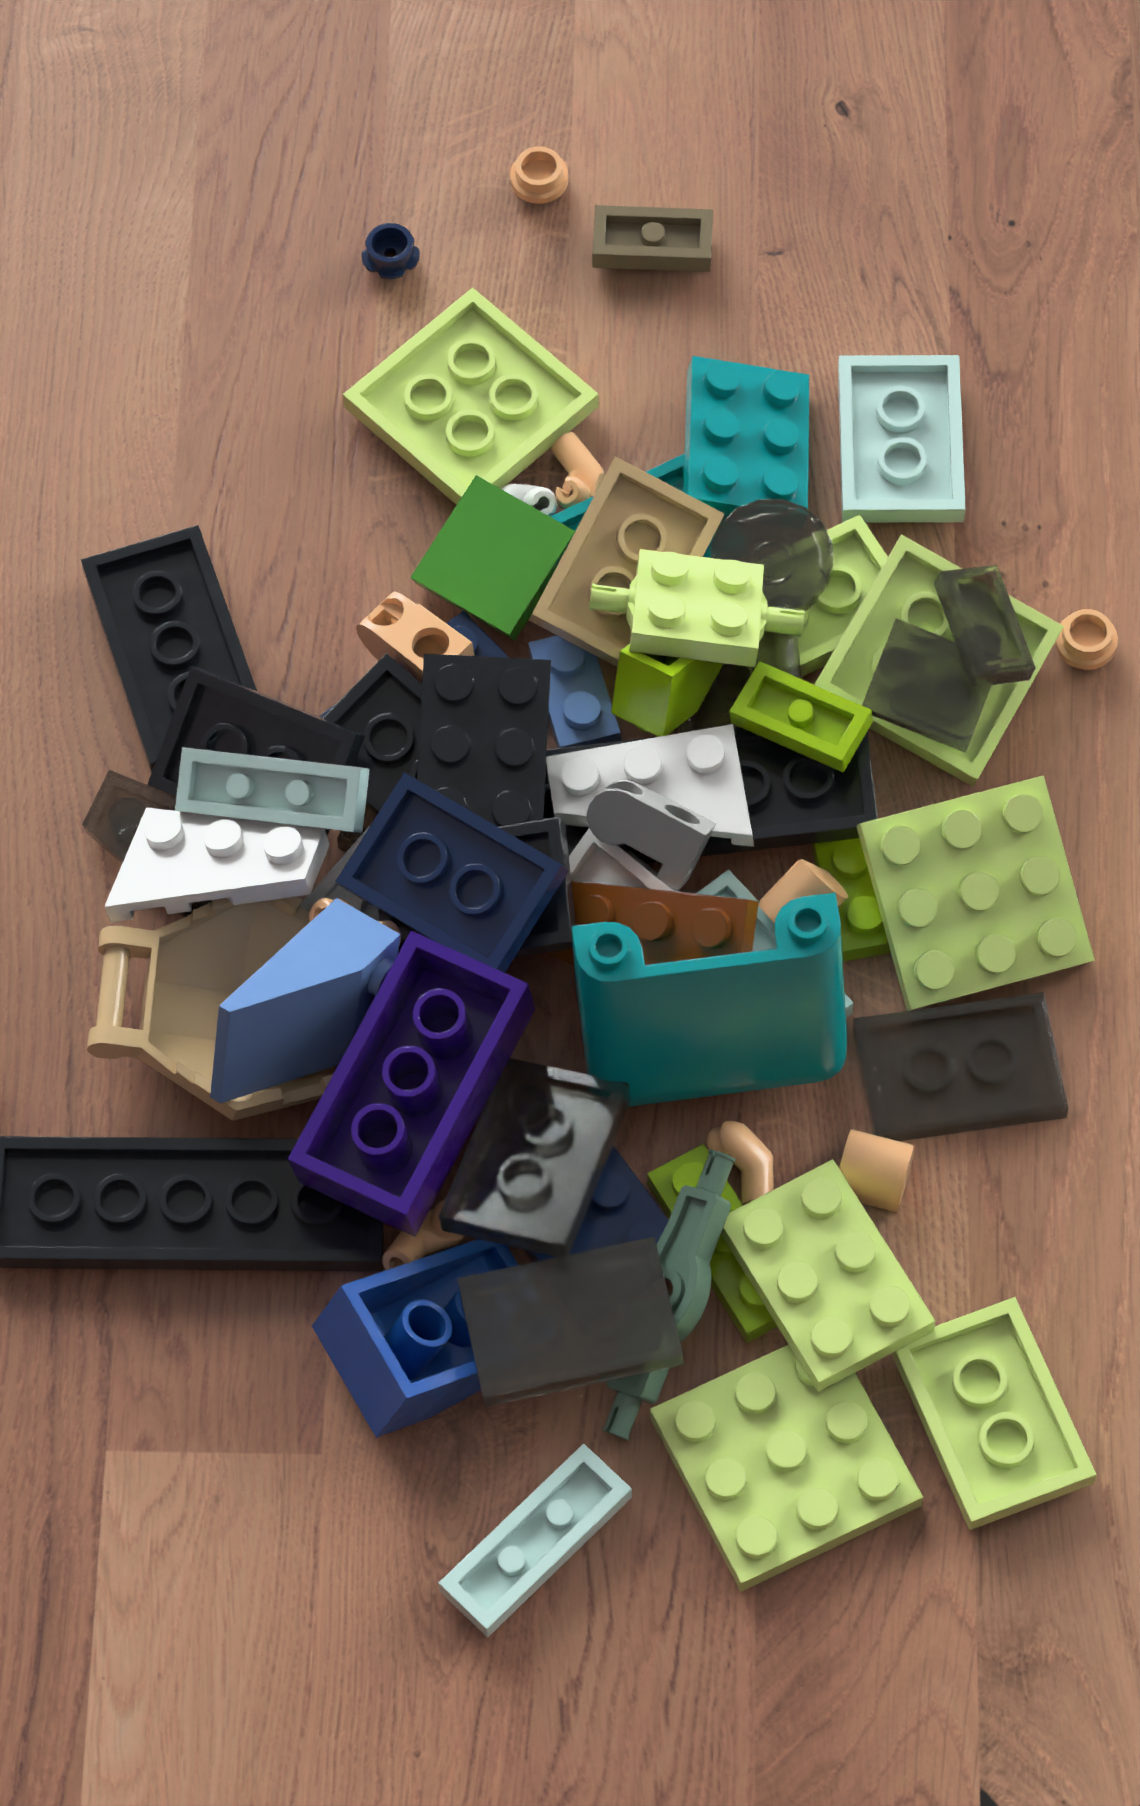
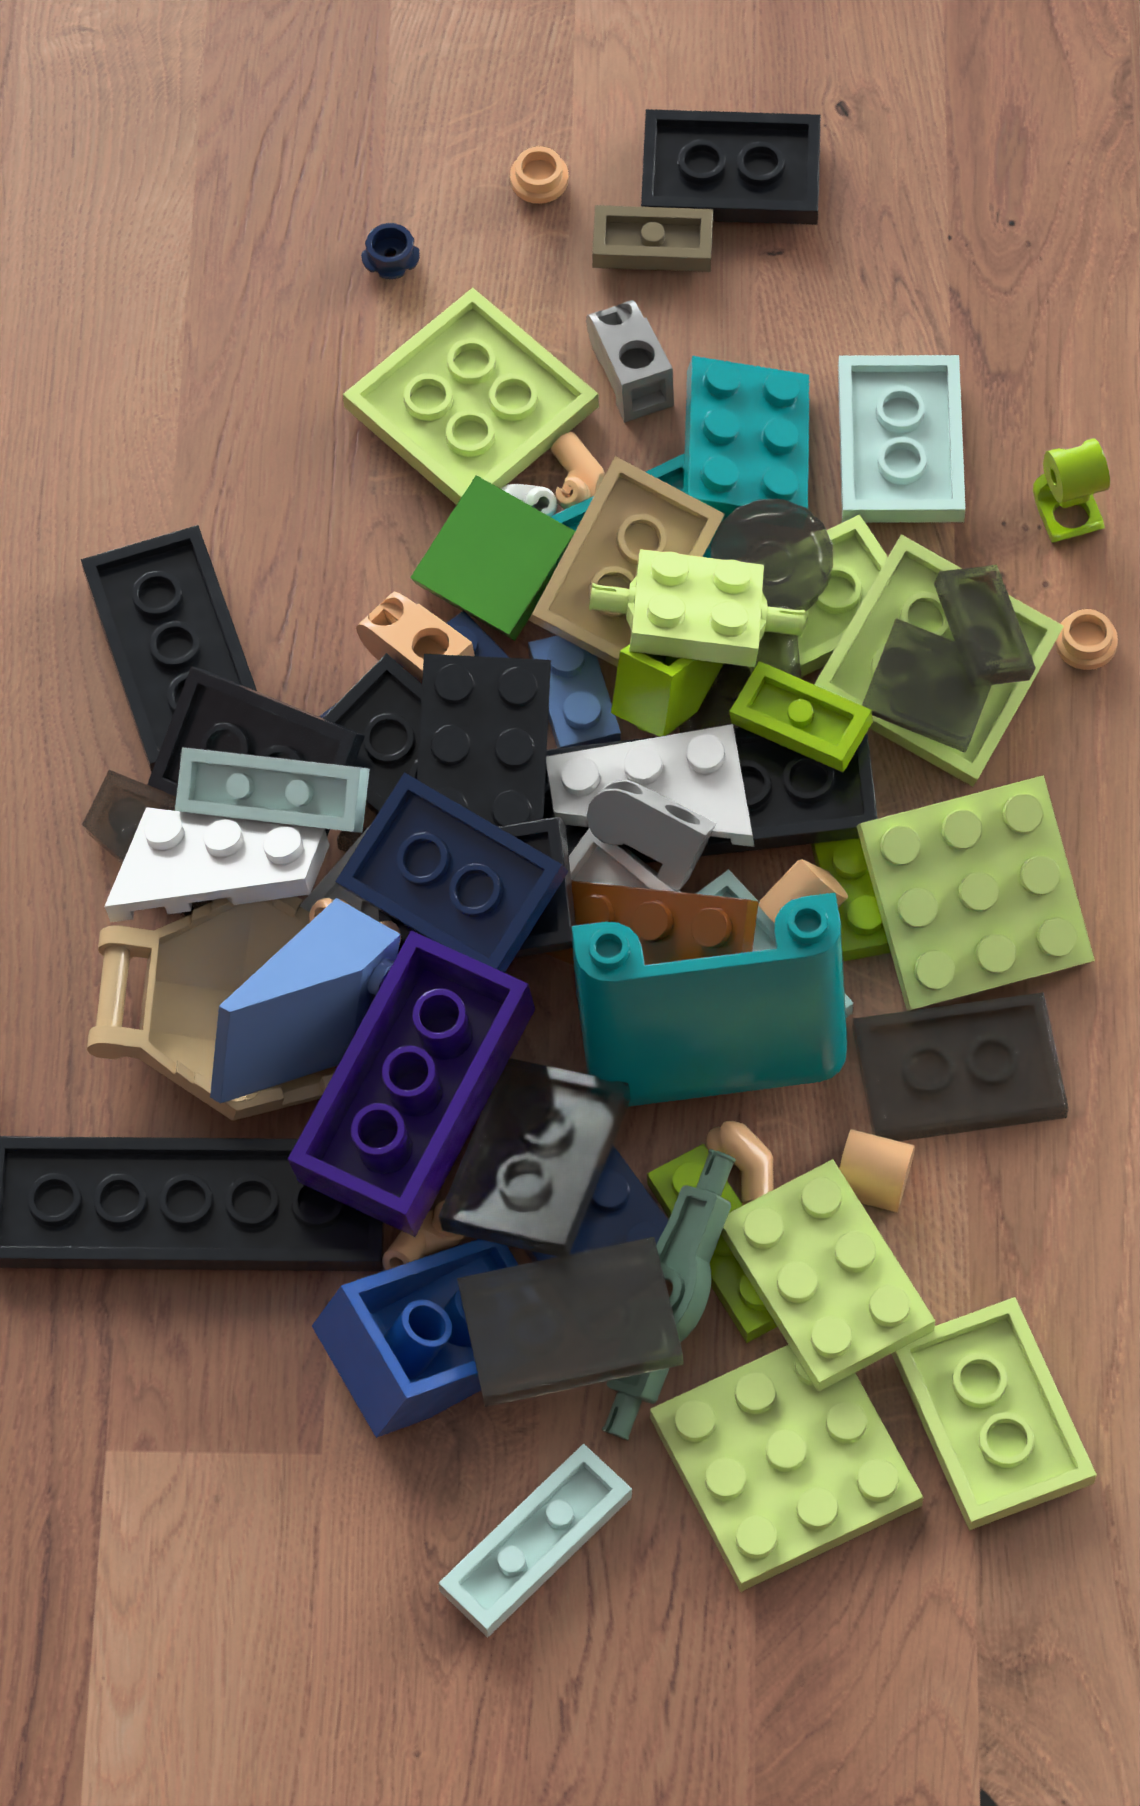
(631, 360): none -> light grey leg
(733, 163): none -> black plate
(1071, 480): none -> lime leg

